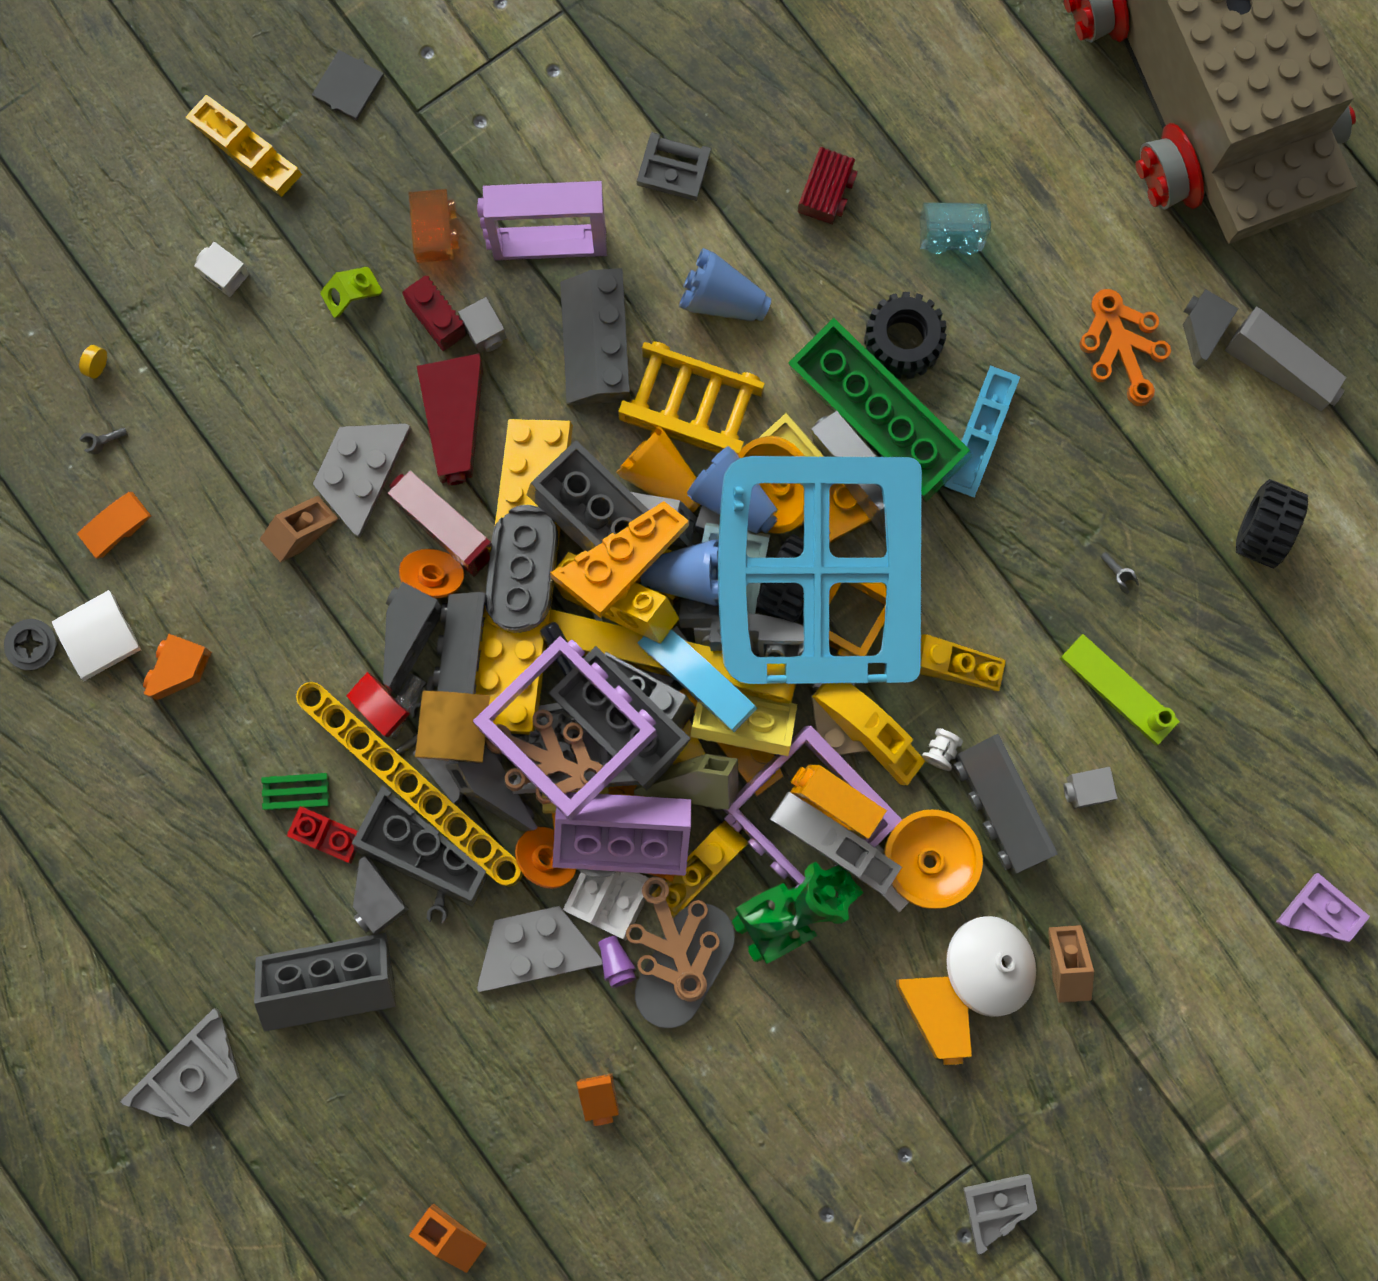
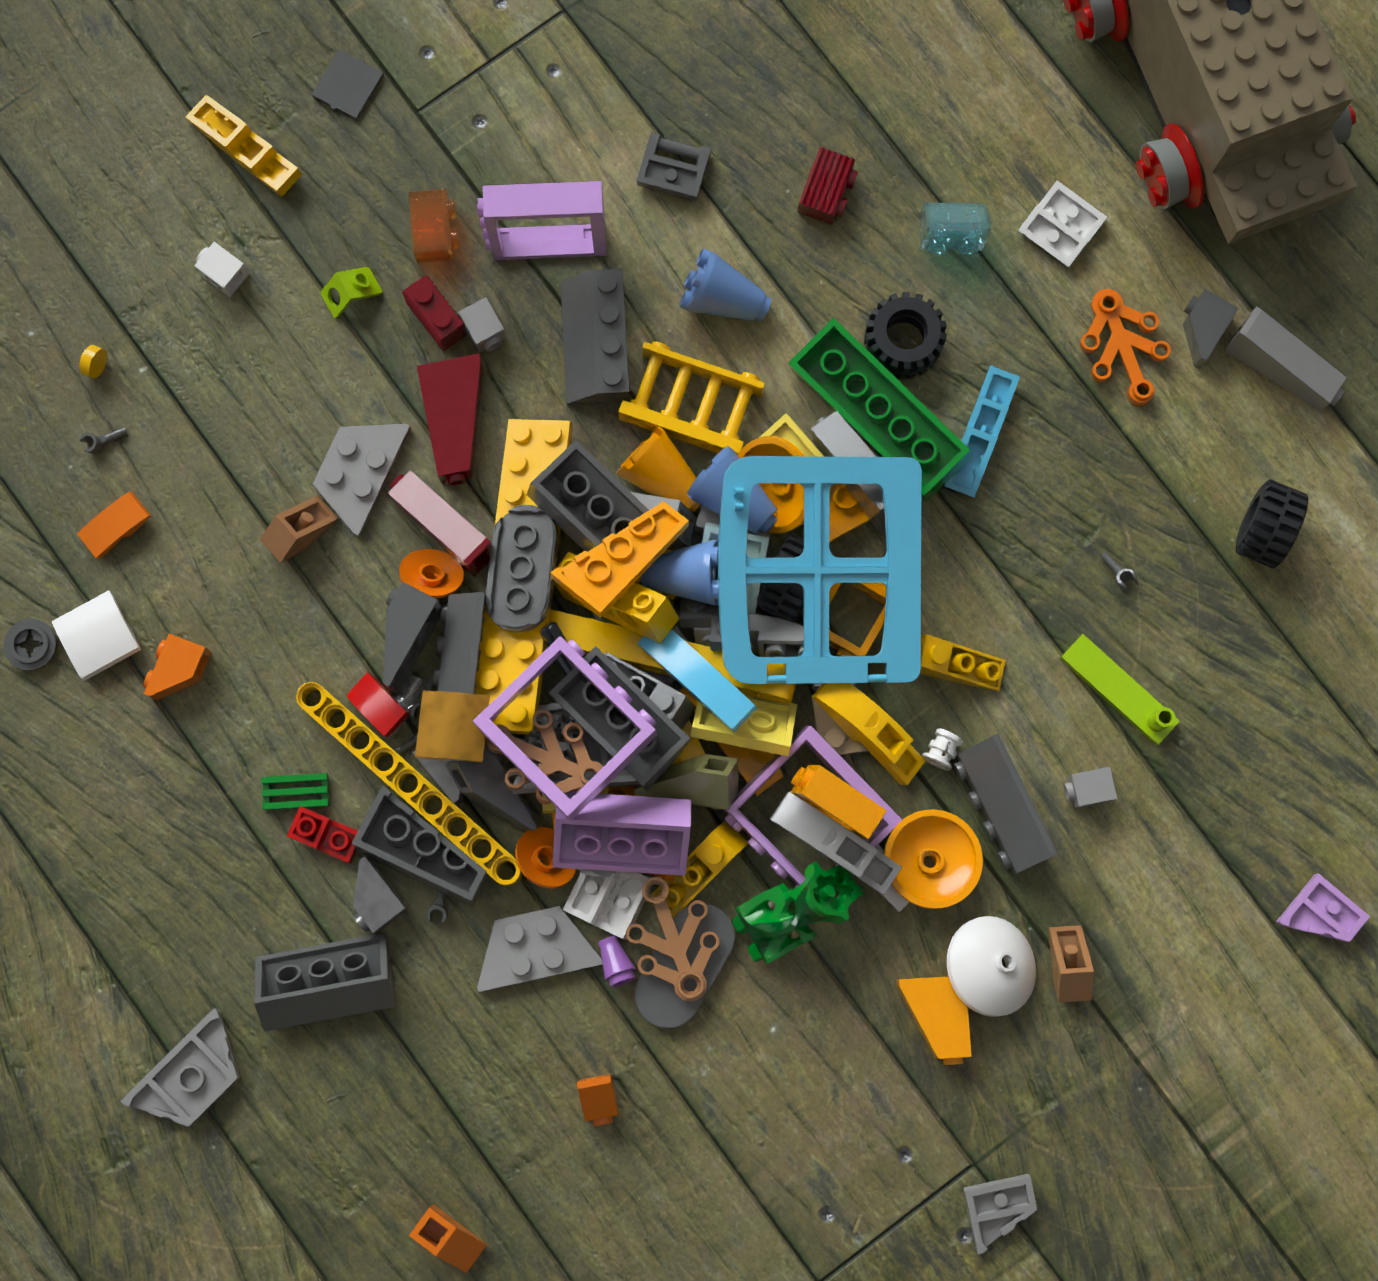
(1062, 224): none -> white slope

